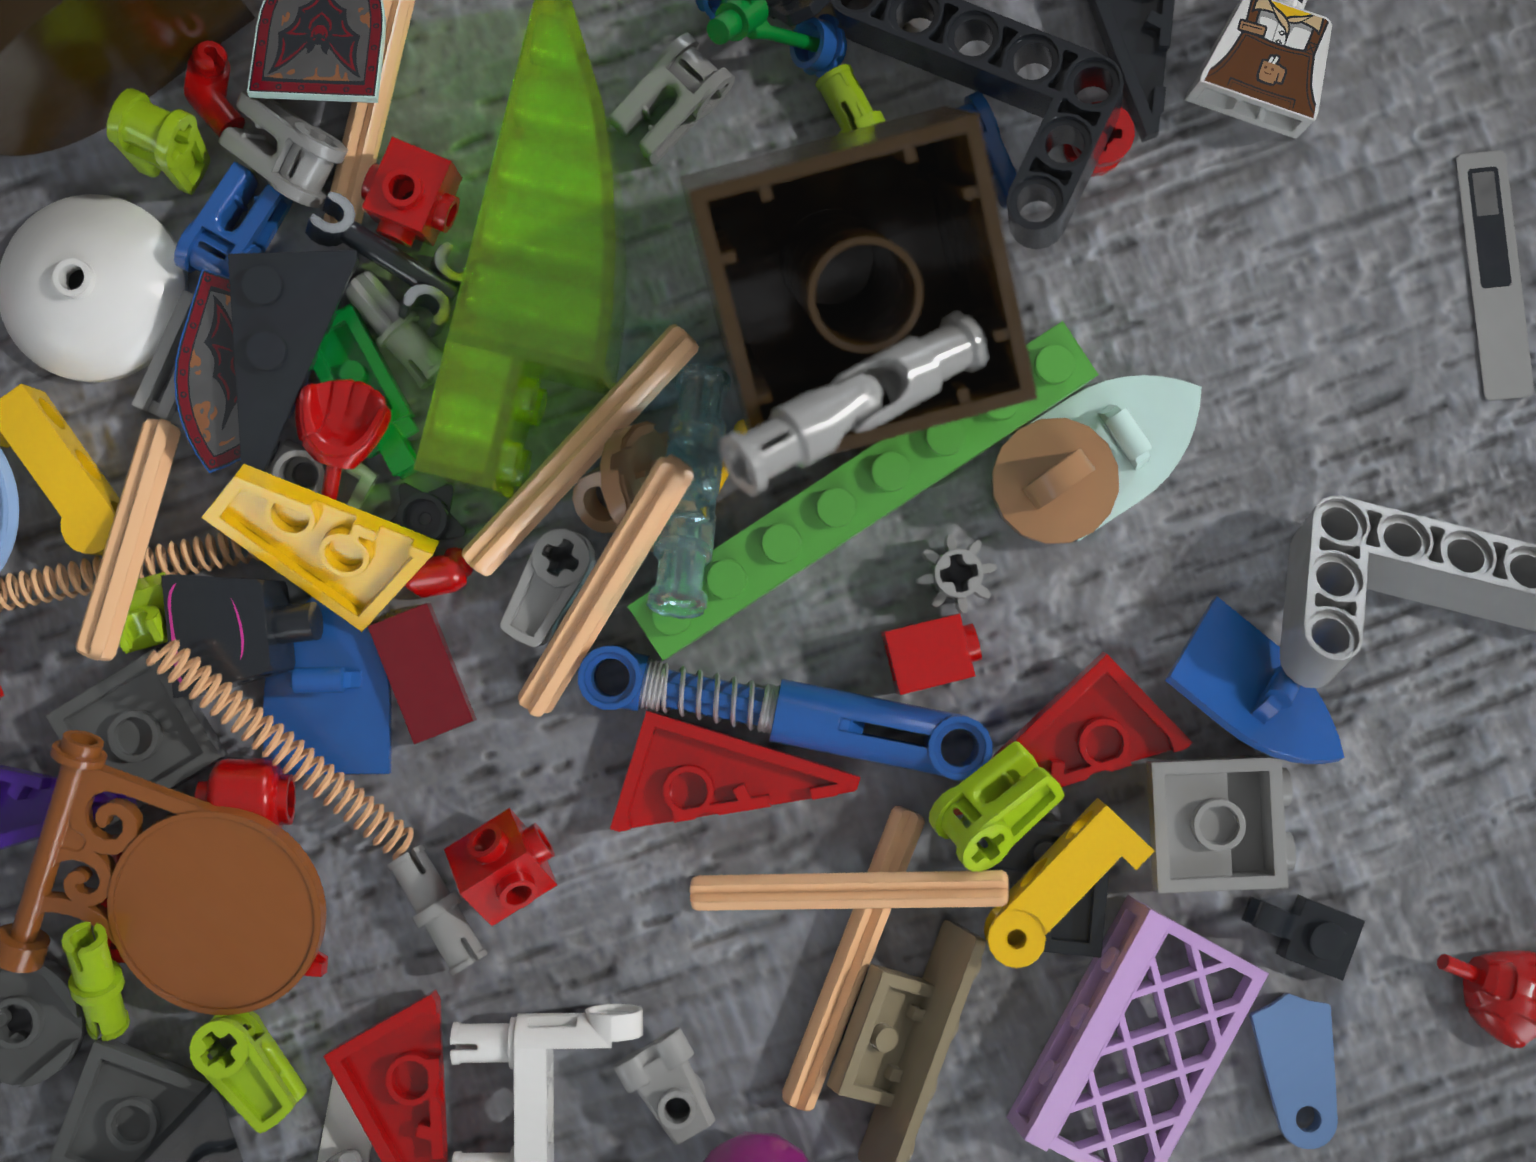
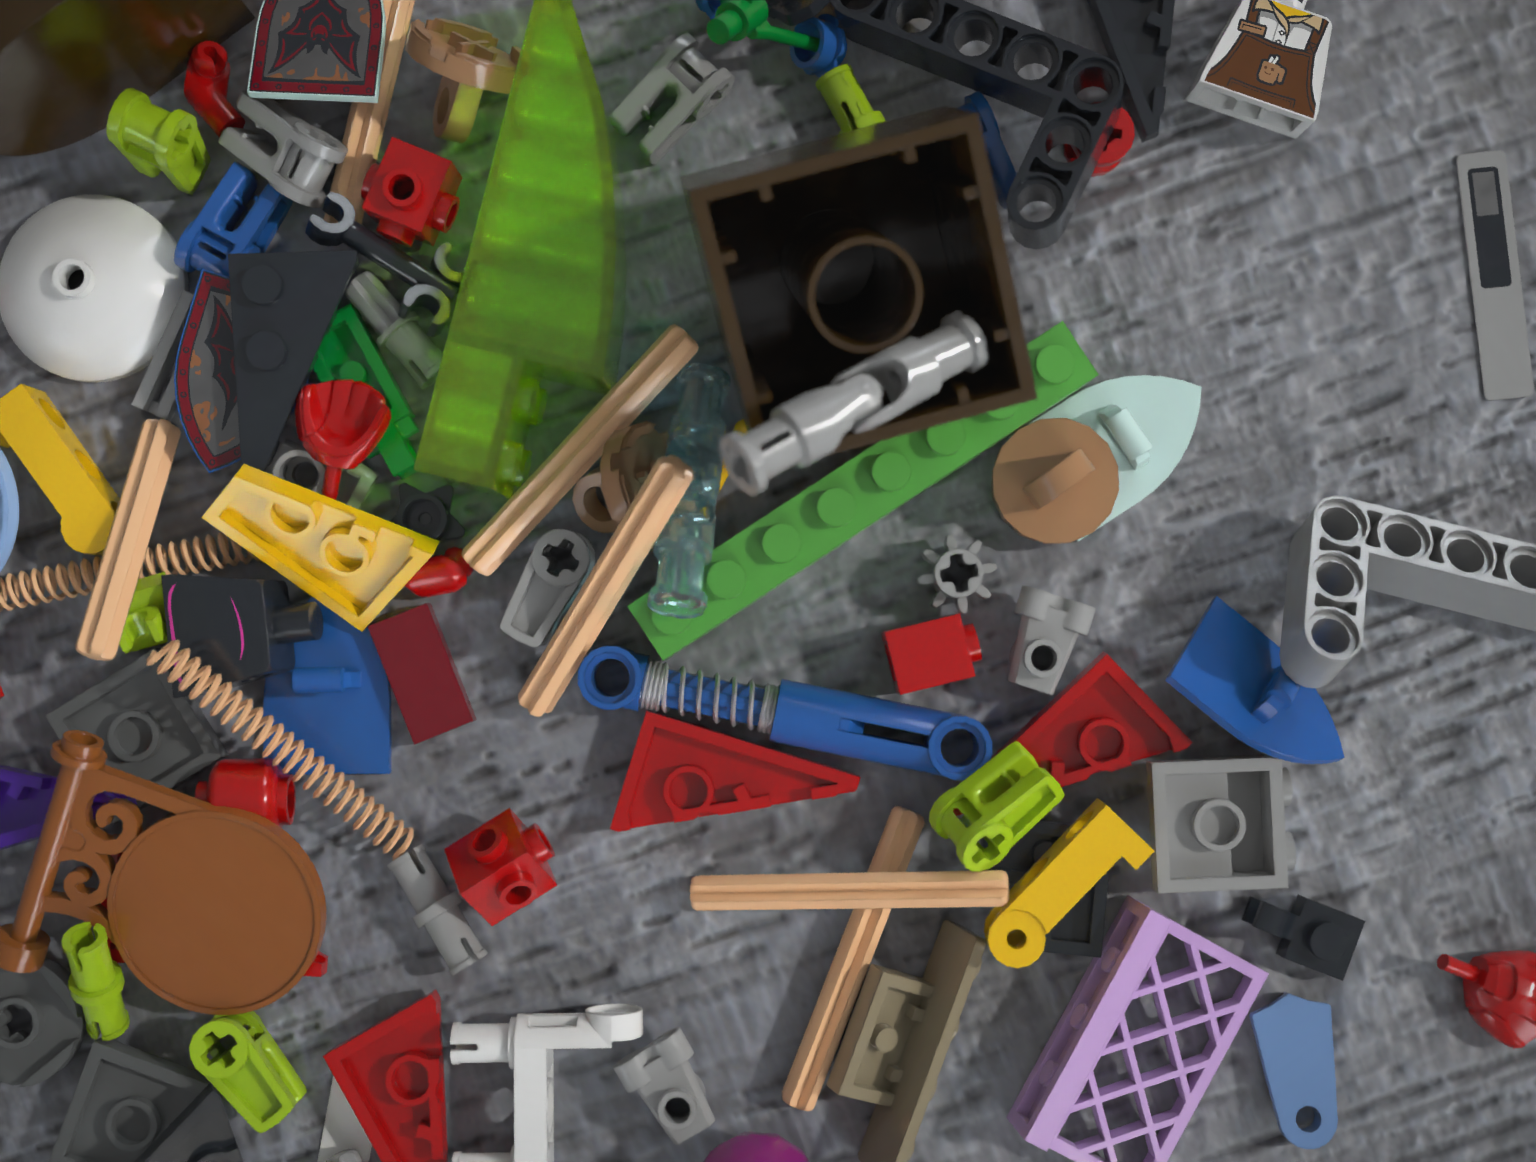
(467, 65): none -> medium nougat tile
(1046, 622): none -> light grey plate

